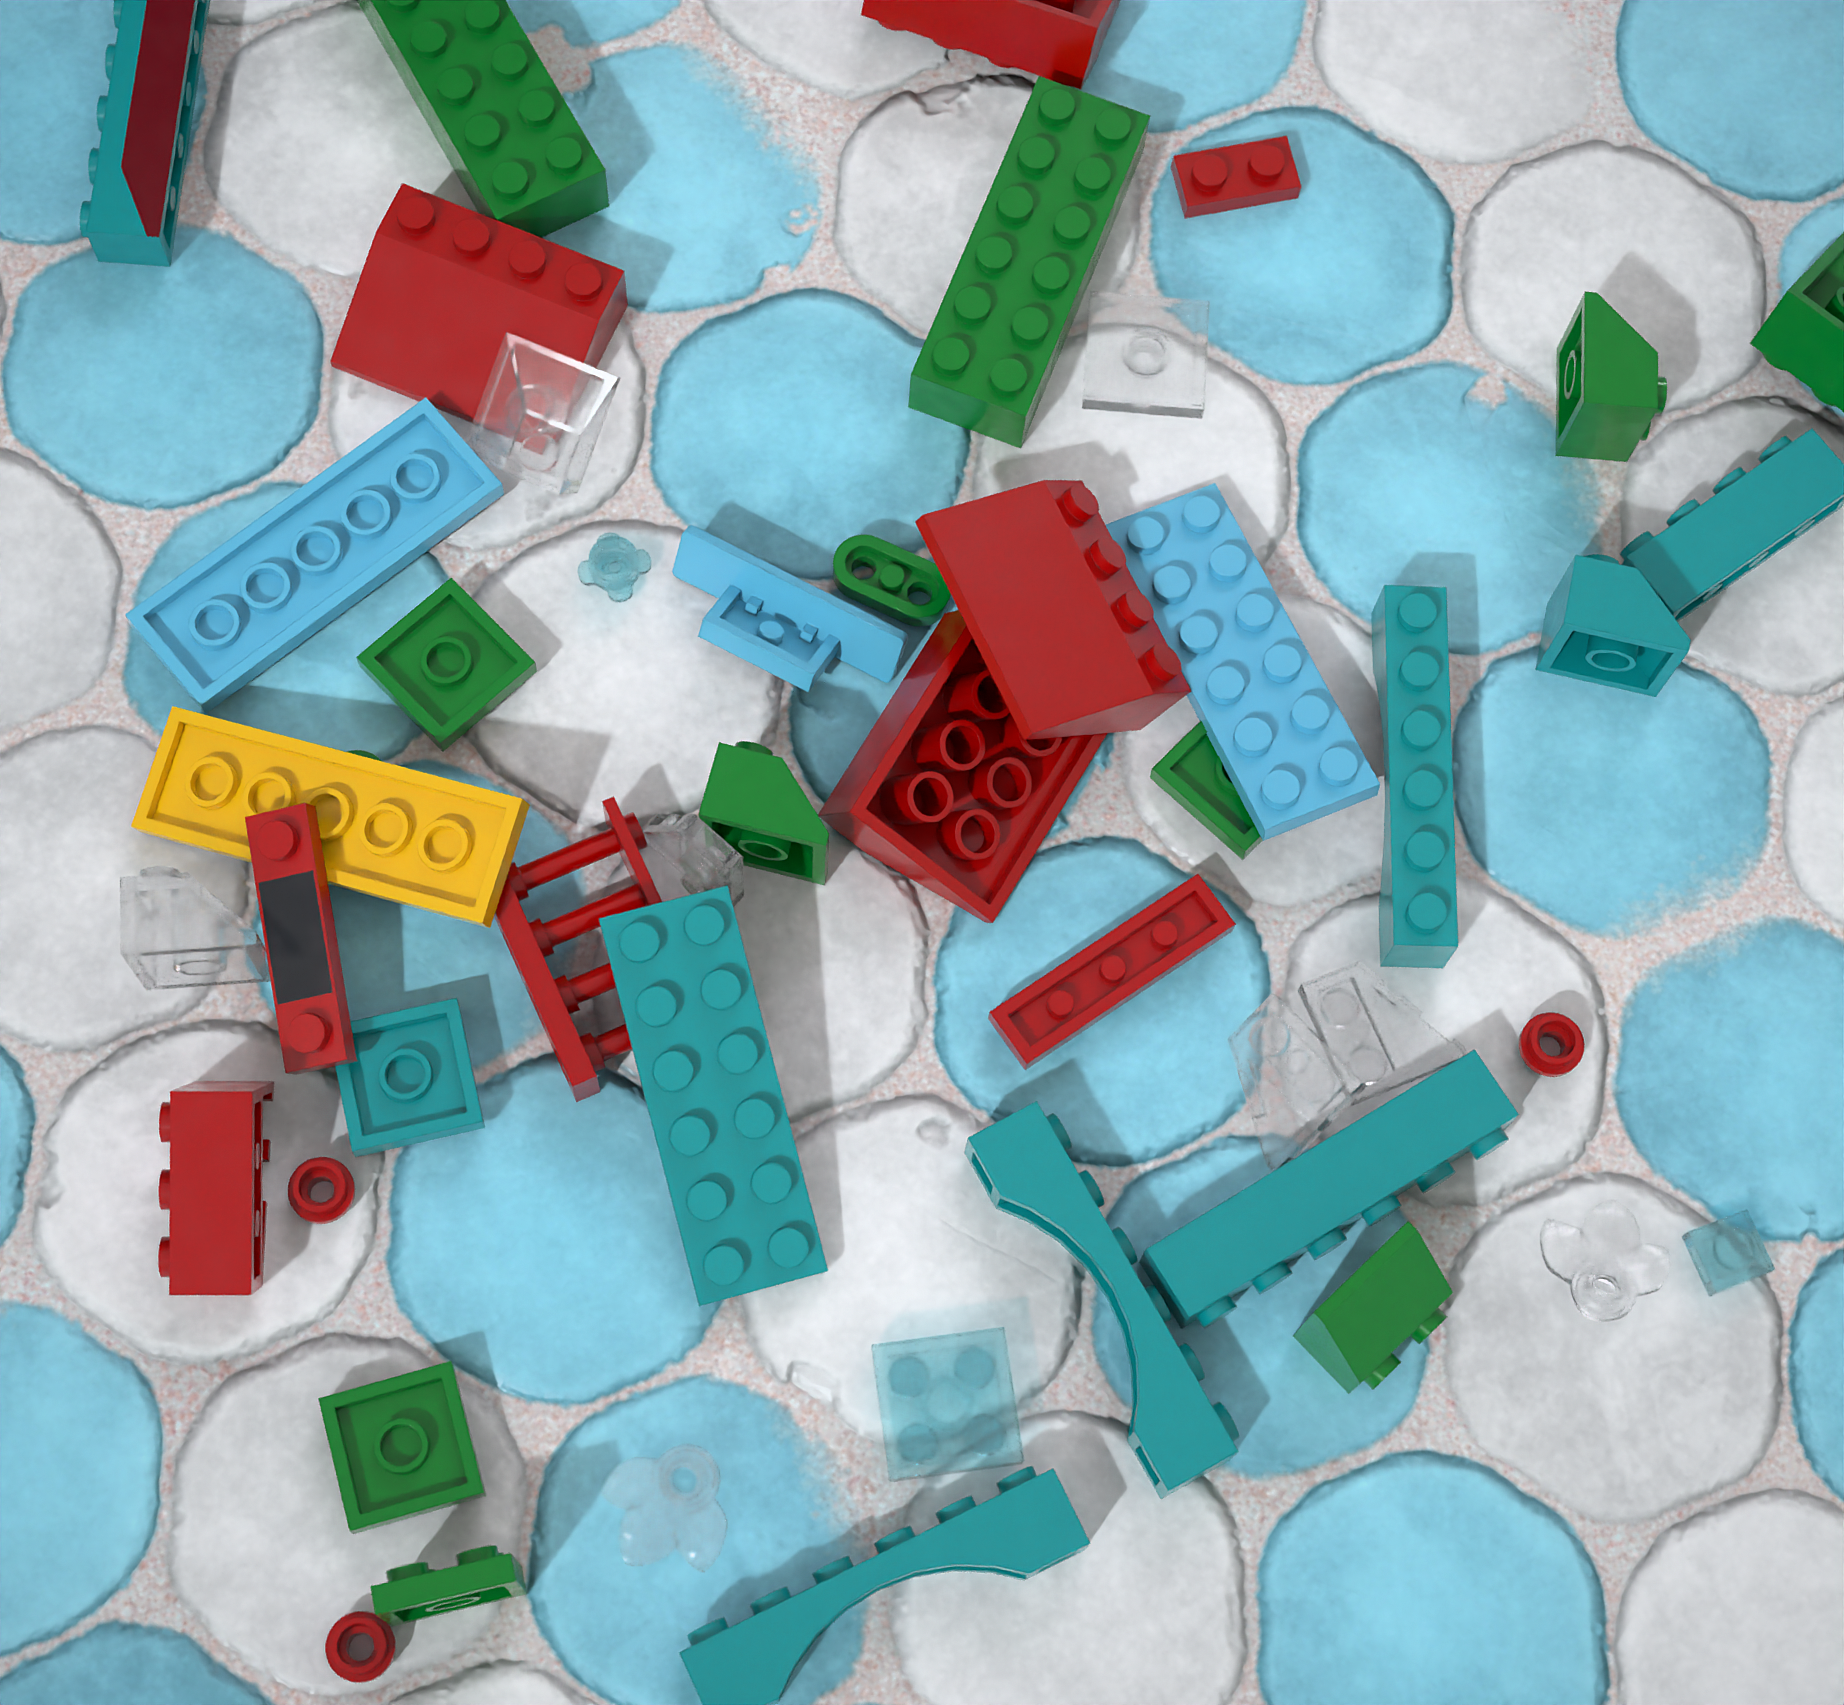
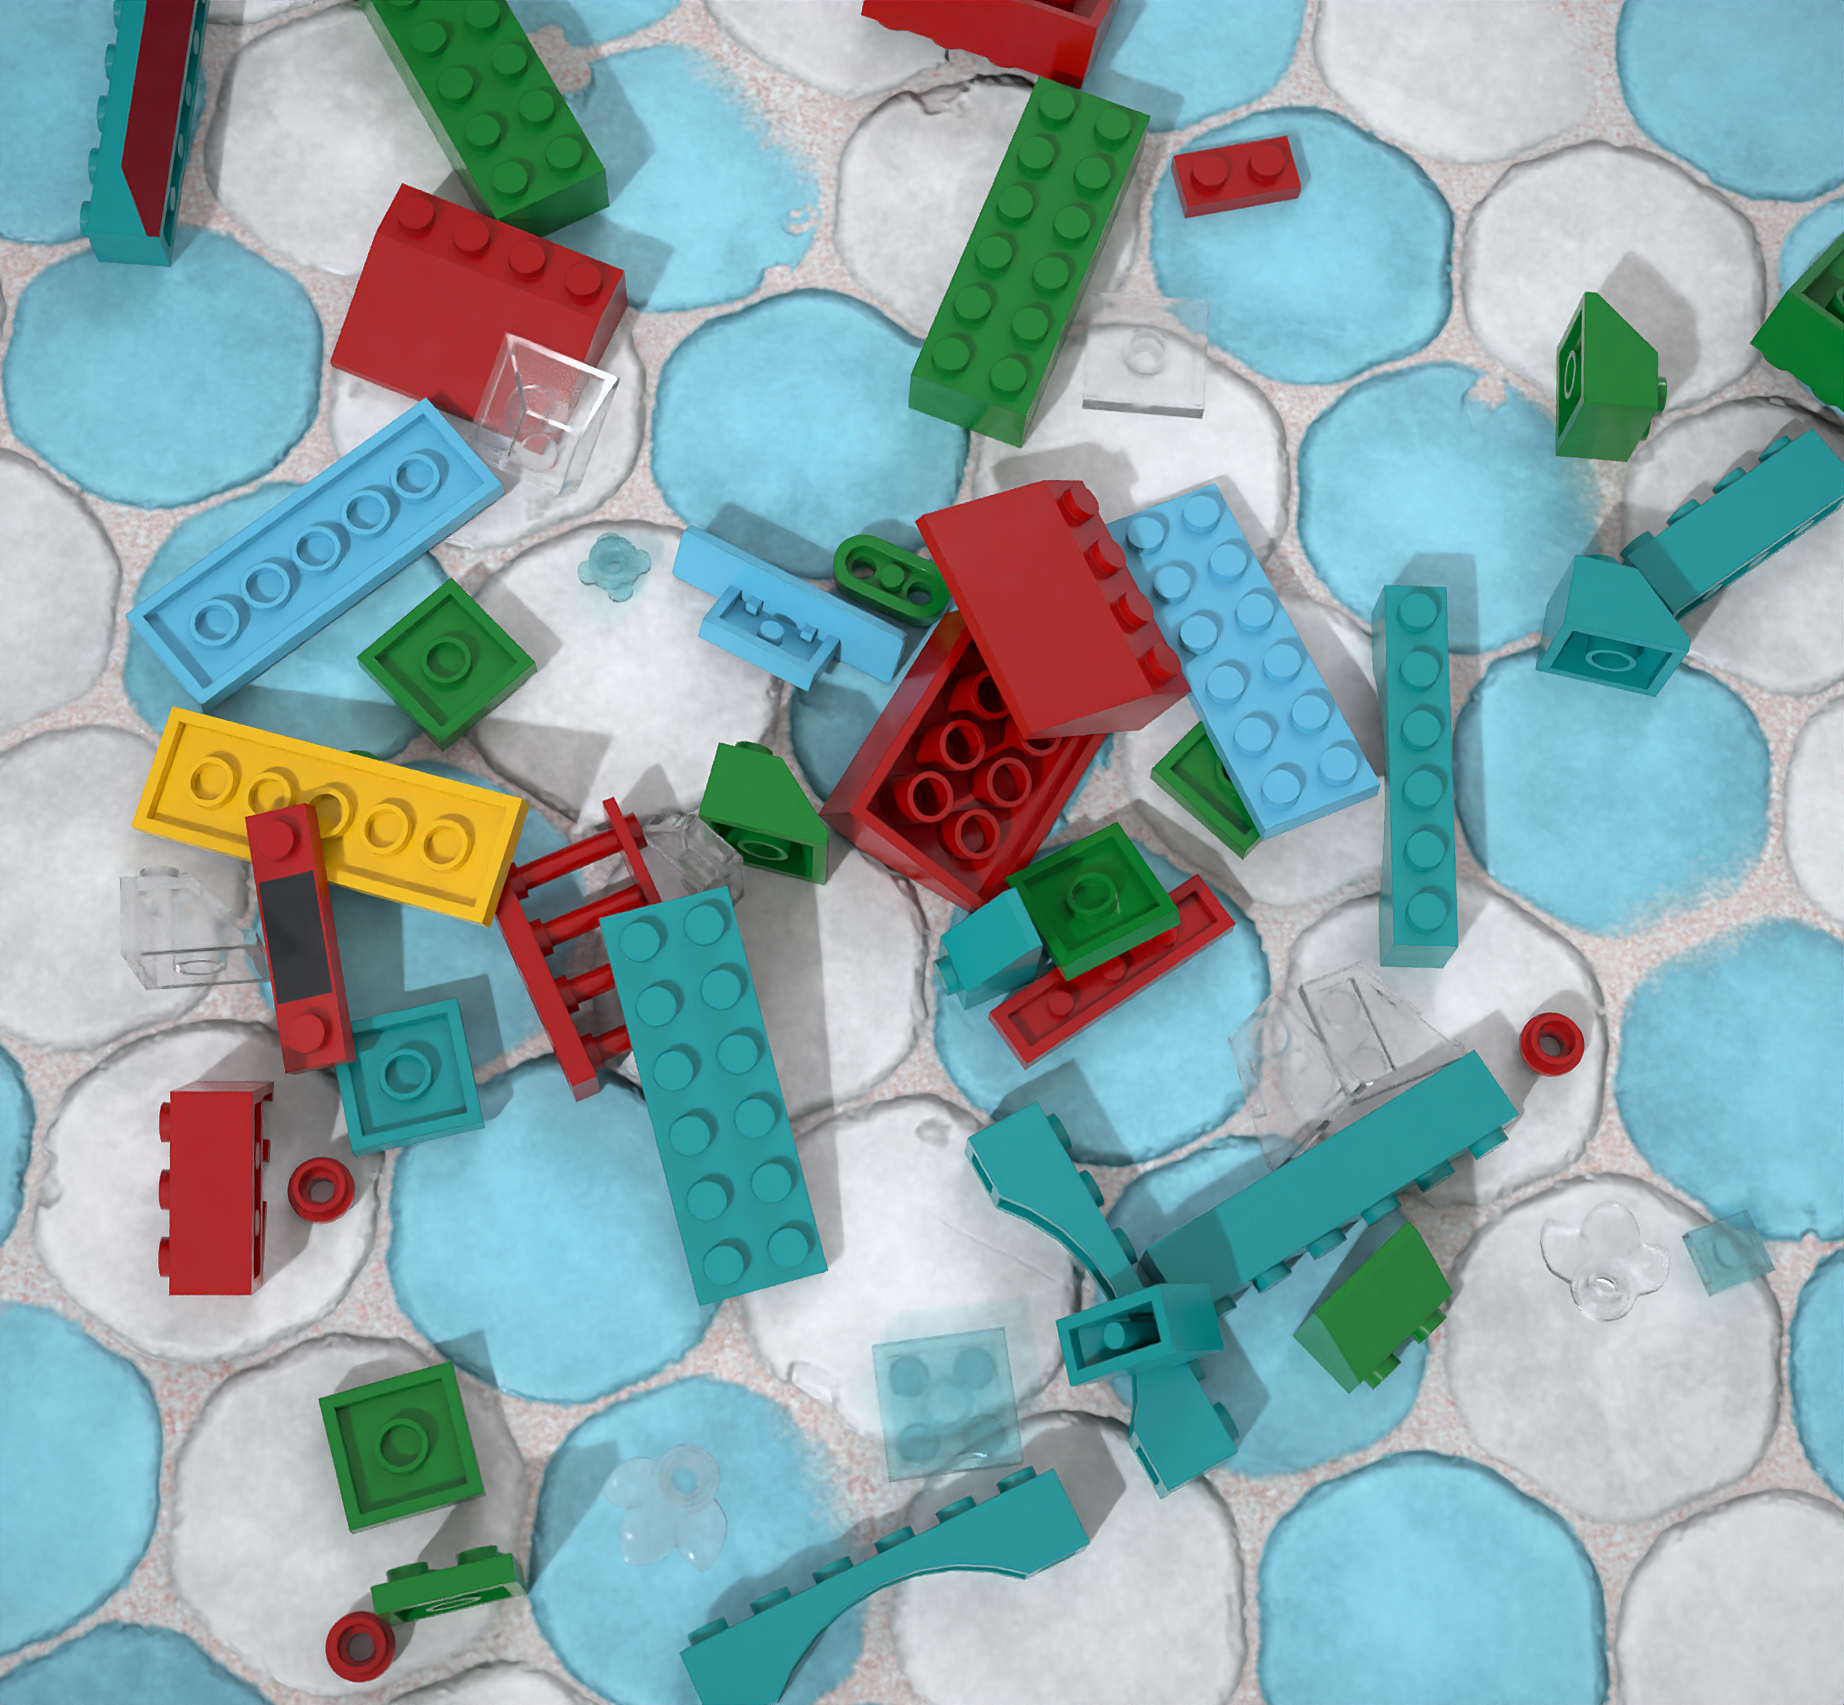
(989, 952): none -> teal slope
(1094, 901): none -> green plate
(1140, 1333): none -> teal slope

